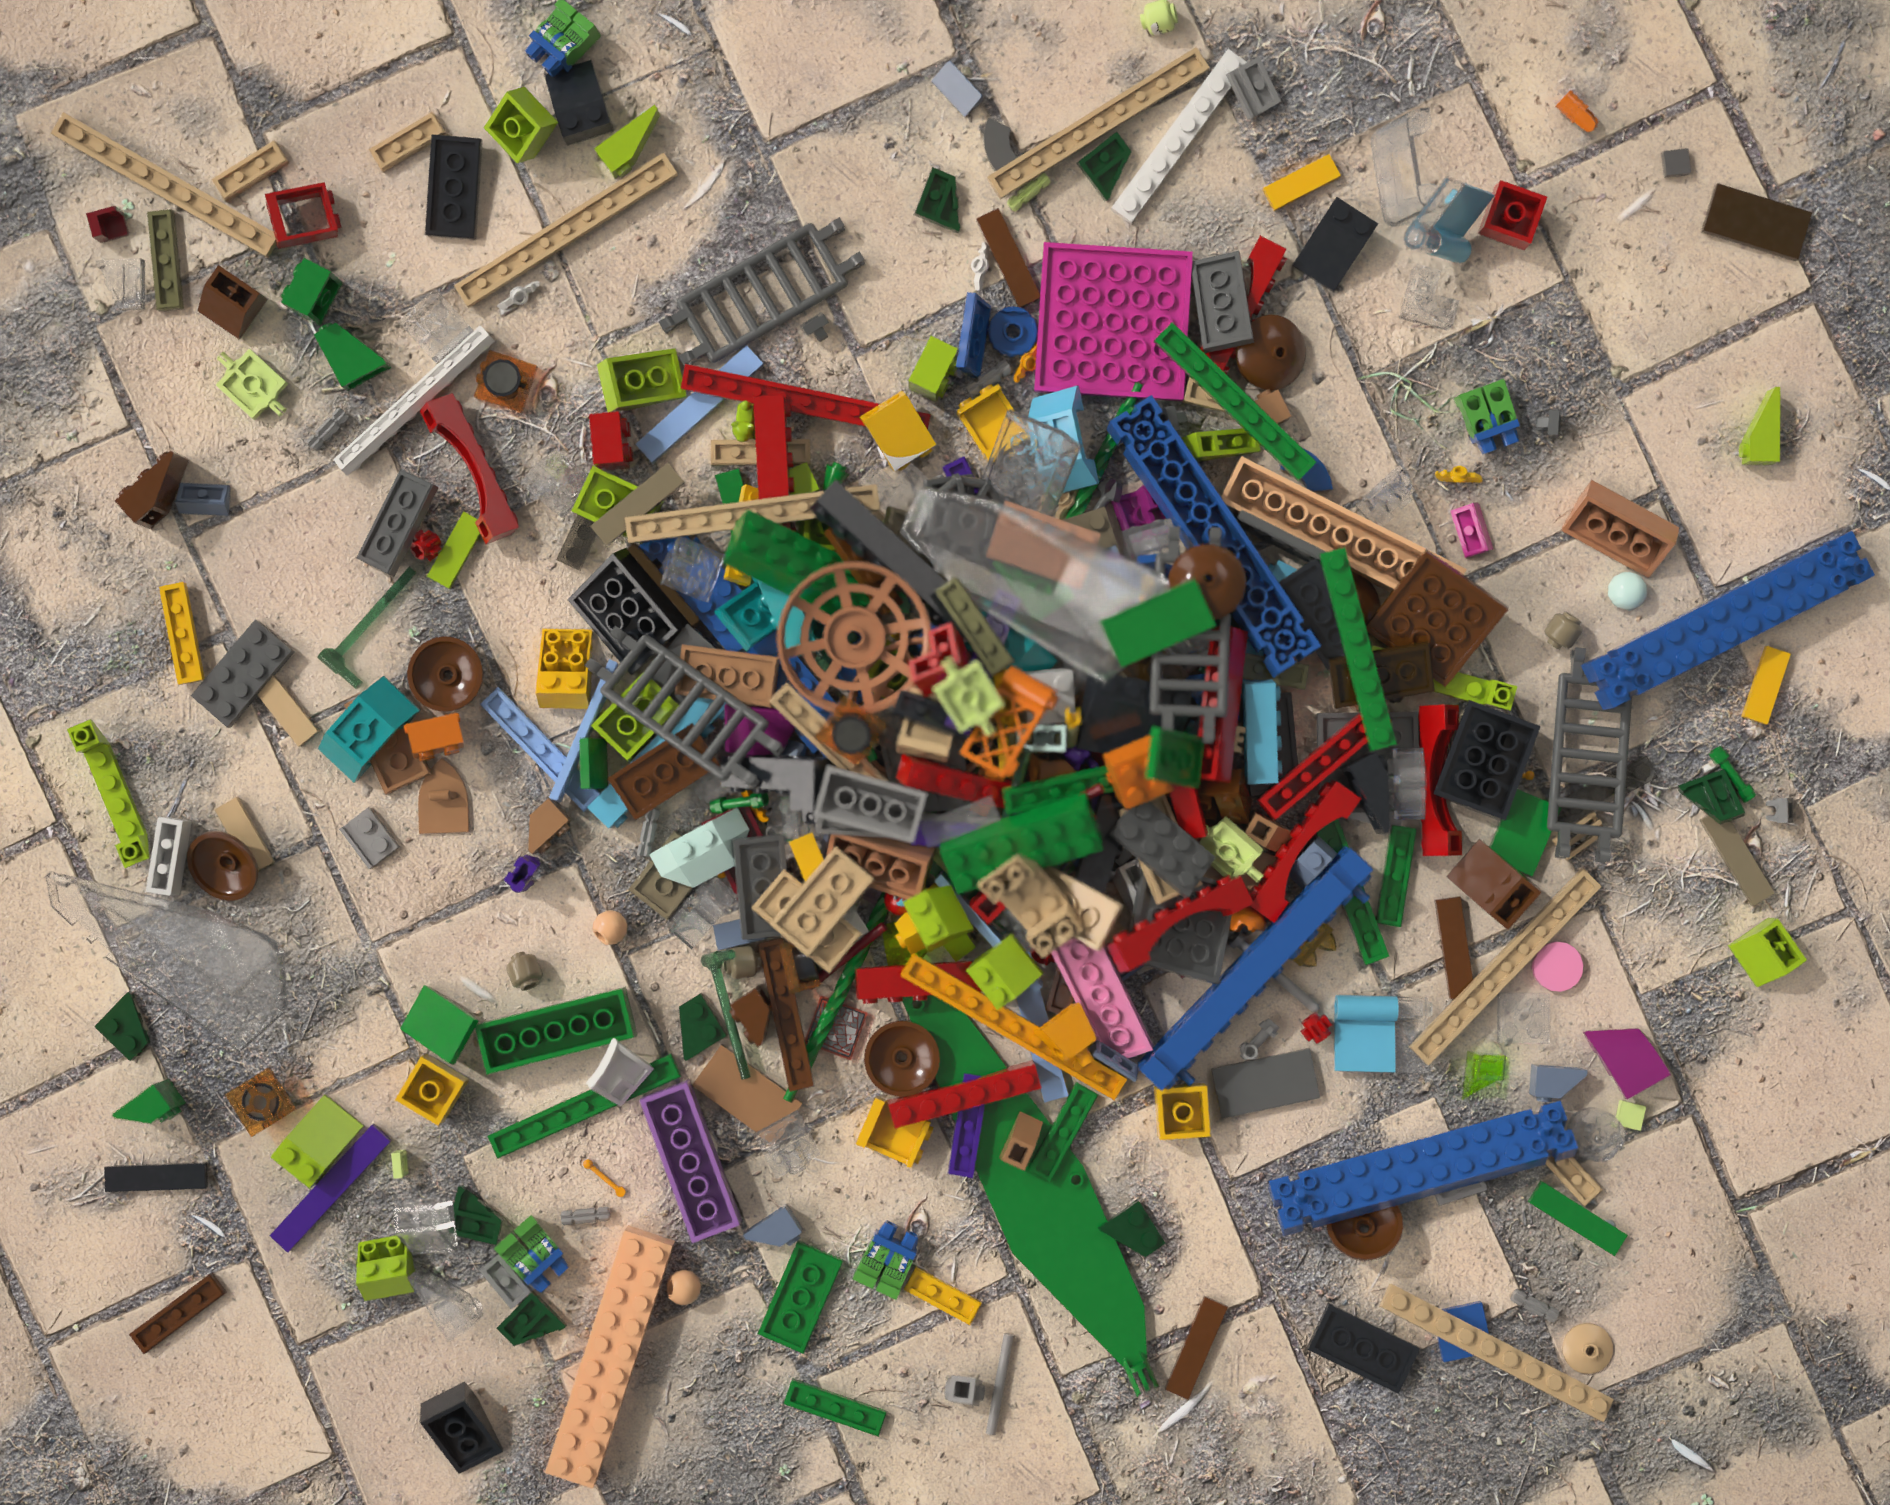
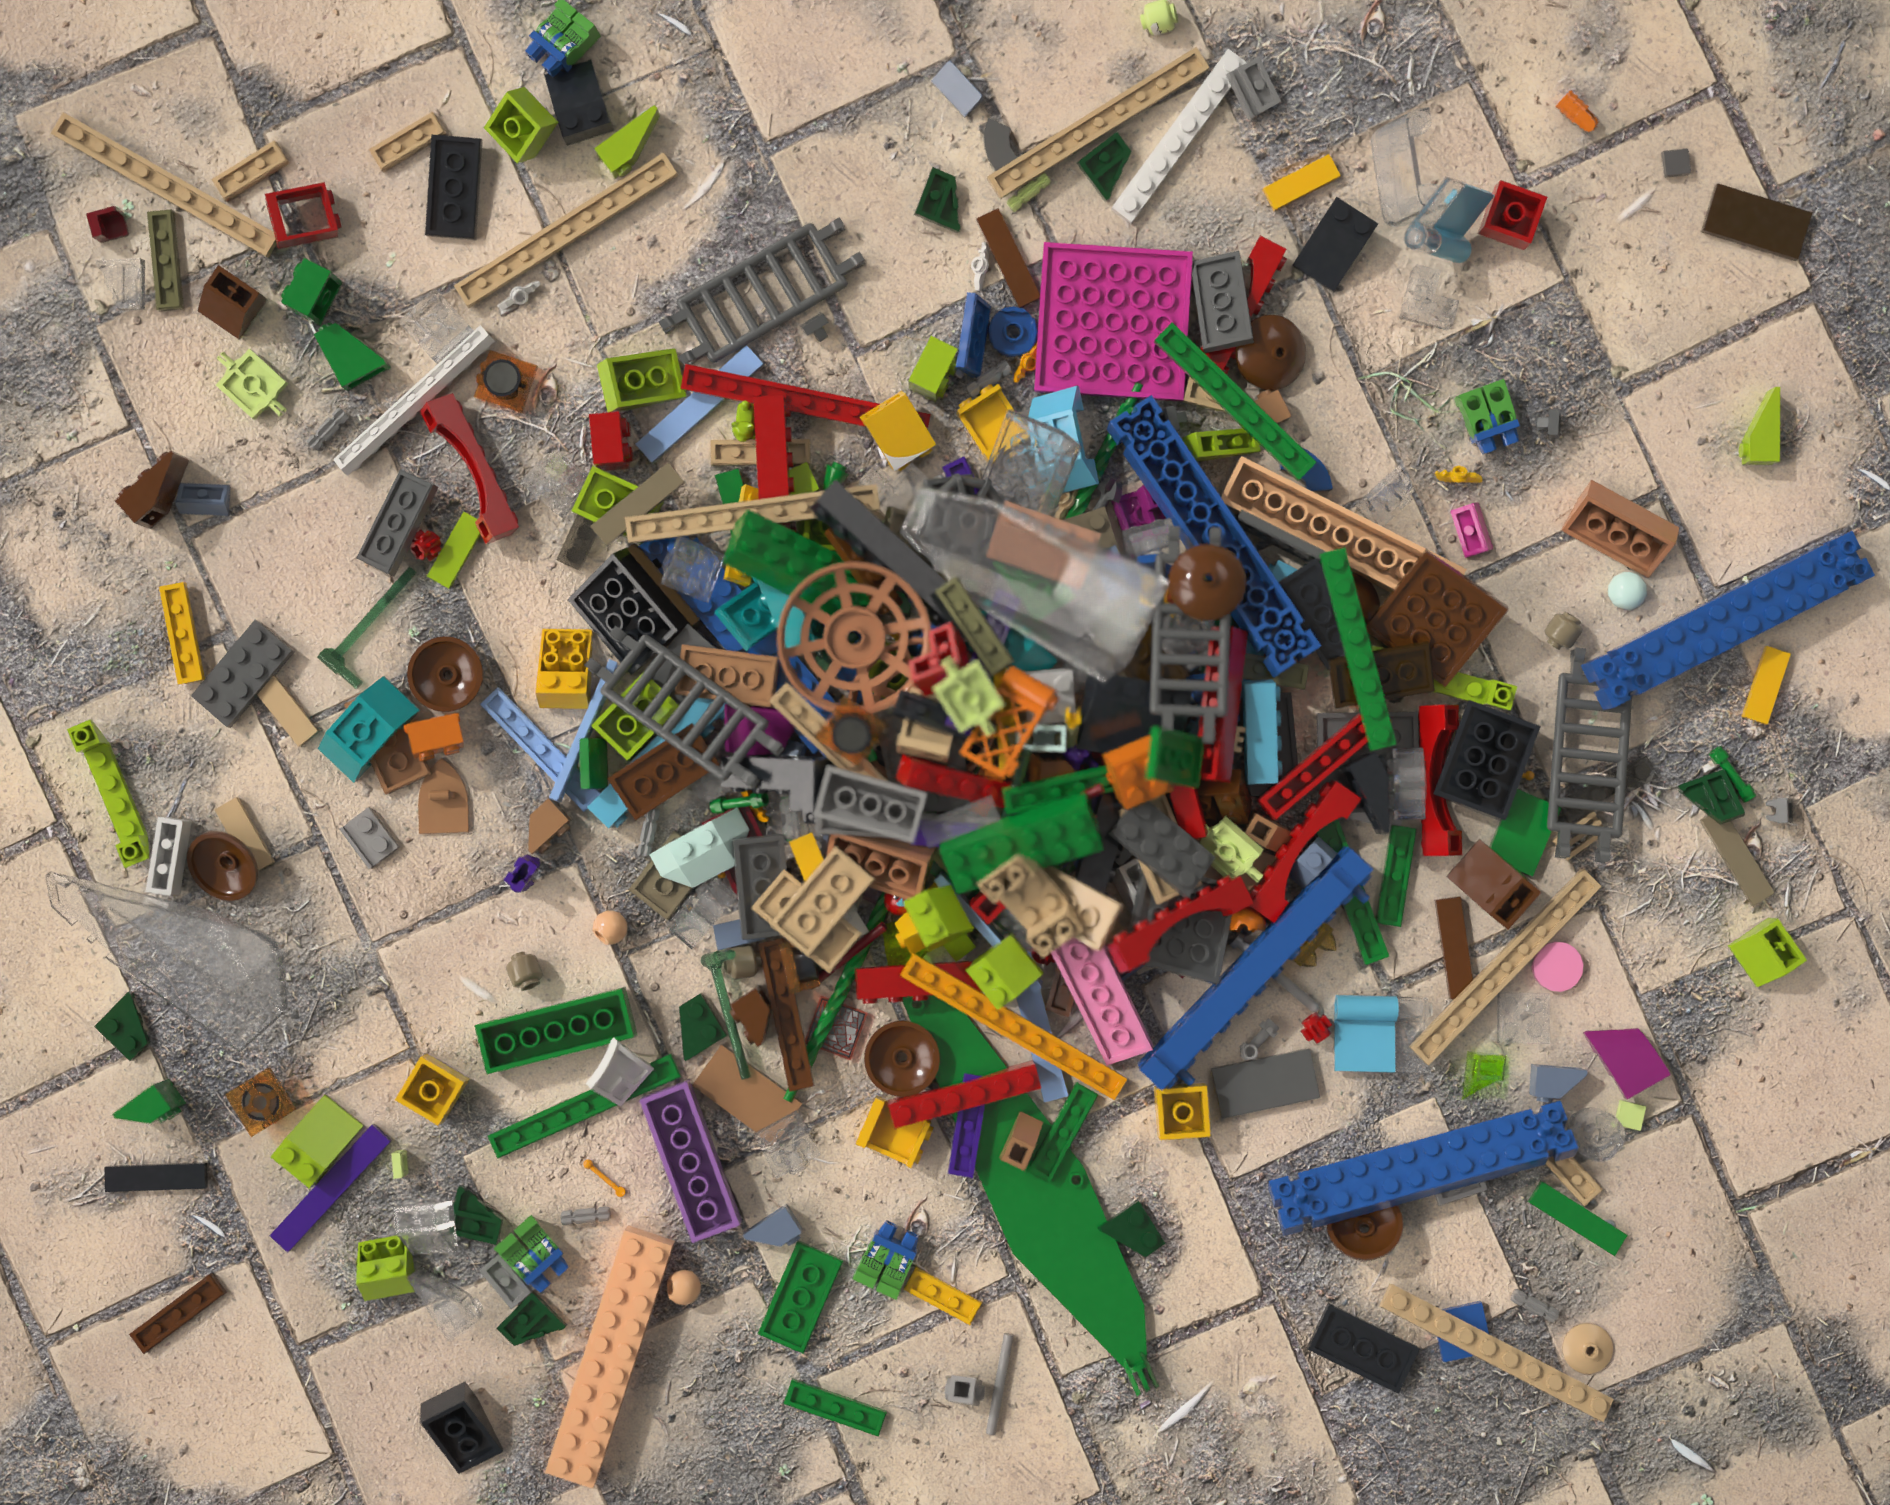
(439, 1024): green tile -> none
(1069, 1034): light orange torso -> none
(1114, 1060): sand blue slope -> none
(1157, 622): green tile -> none
(1196, 1347): reddish brown tile -> none

